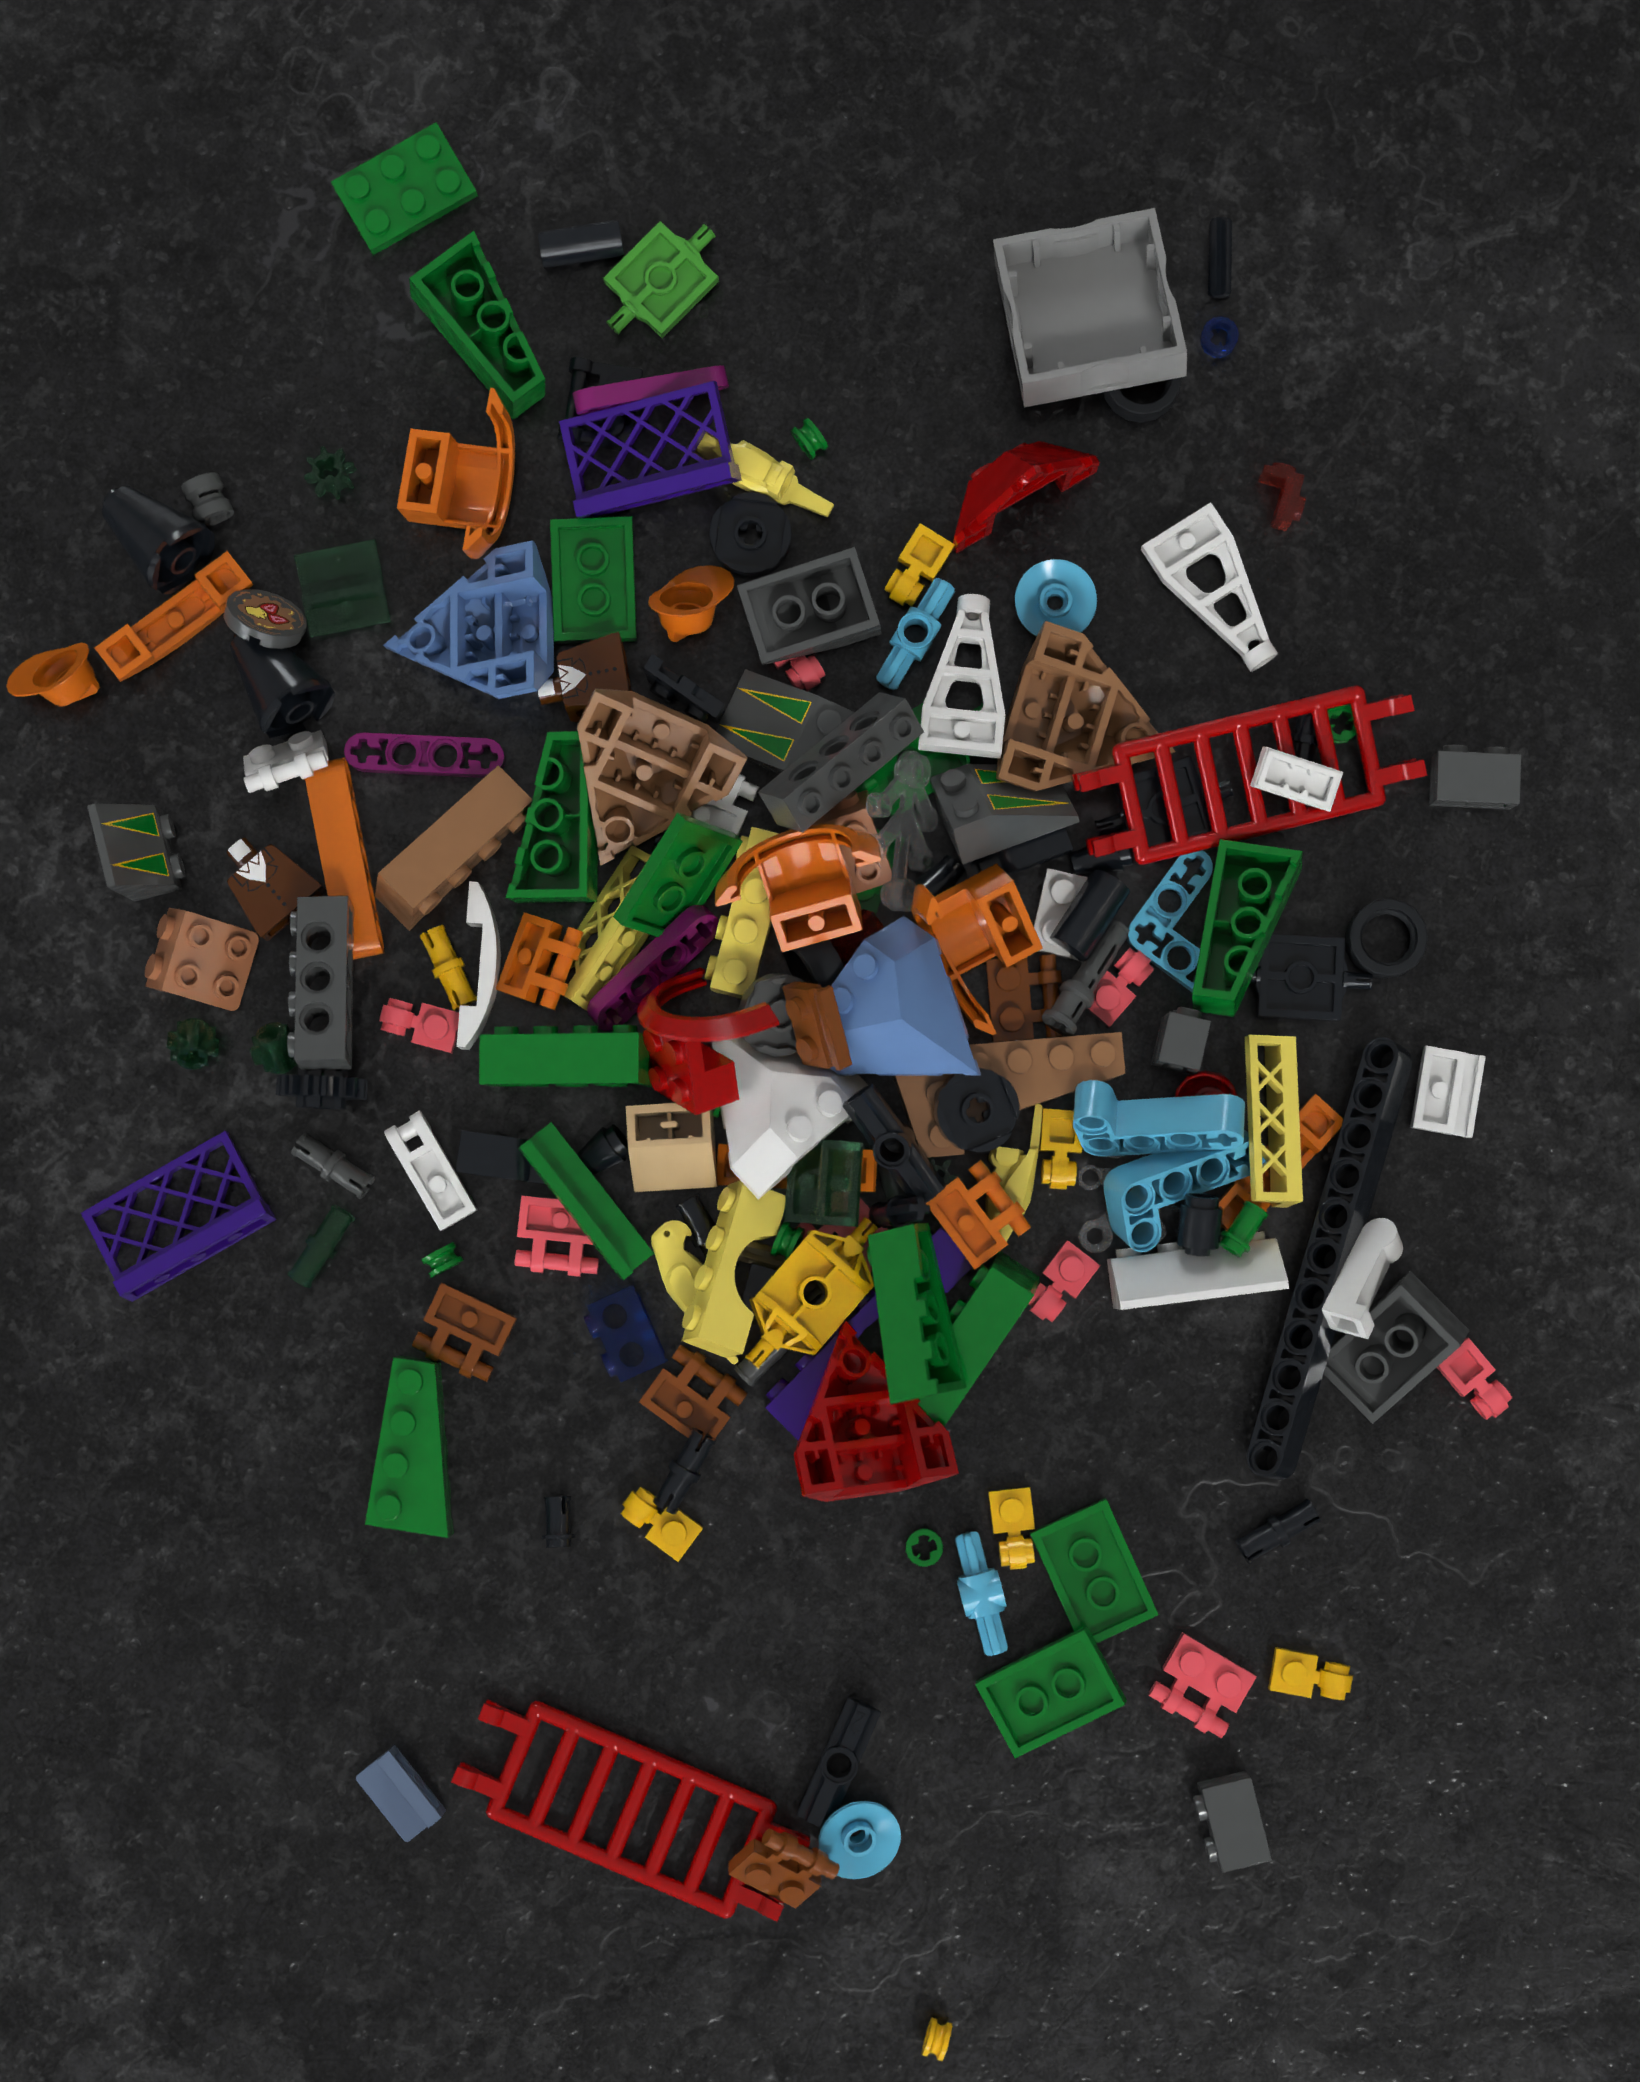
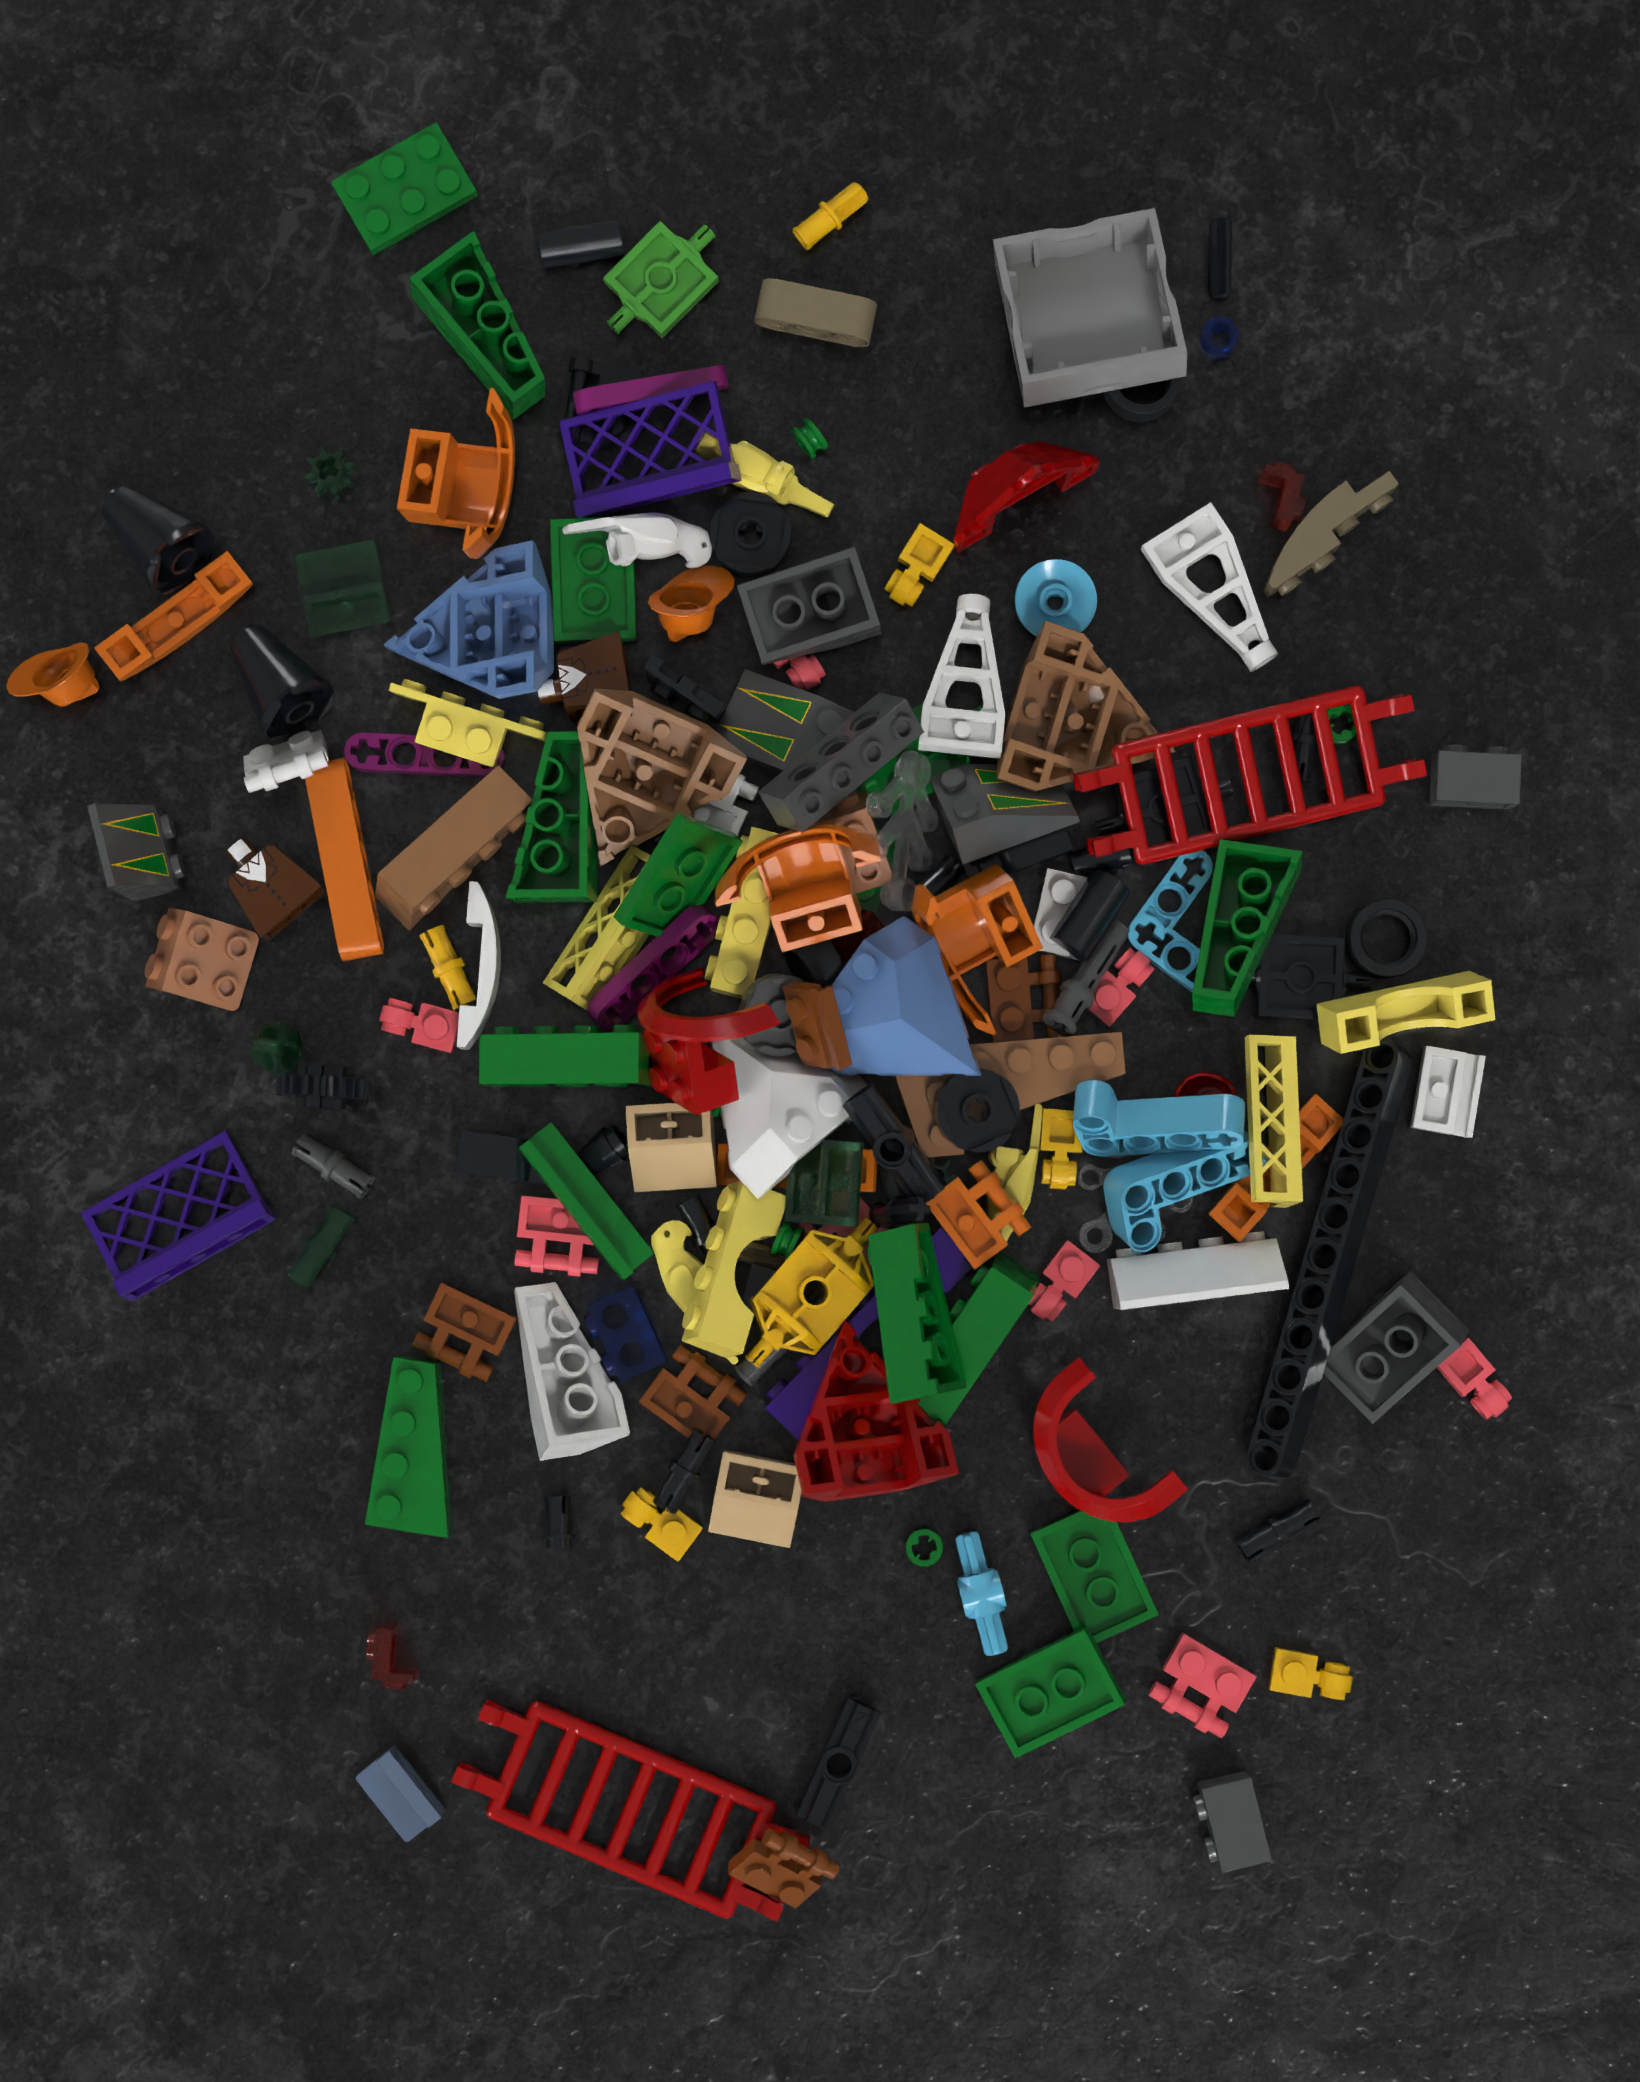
(192, 1043): clear green gear -> none
(207, 498): dark grey wheel -> none
(265, 617): dark grey tile -> none
(333, 1045): dark grey brick -> none
(382, 1650): none -> clear red bracket
(431, 1172): white plate -> none
(442, 1260): green bush -> none
(464, 730): none -> light yellow bracket
(530, 959): orange plate -> none
(567, 1388): none -> white wedge
(649, 538): none -> white animal
(756, 1499): none -> tan slope
(815, 312): none -> dark tan beam
(830, 215): none -> yellow axle
(869, 1850): medium azure dish -> none
(927, 617): medium azure axle -> none
(936, 2039): yellow bush -> none
(1013, 1513): yellow plate -> none
(1082, 1464): none -> red piece
(1181, 1041): dark grey brick -> none
(1200, 1224): black brick -> none
(1243, 1229): green pin -> none
(1296, 779): white plate -> none
(1314, 537): none -> dark tan slope
(1361, 1277): white leg -> none
(1437, 1002): none -> light yellow arch

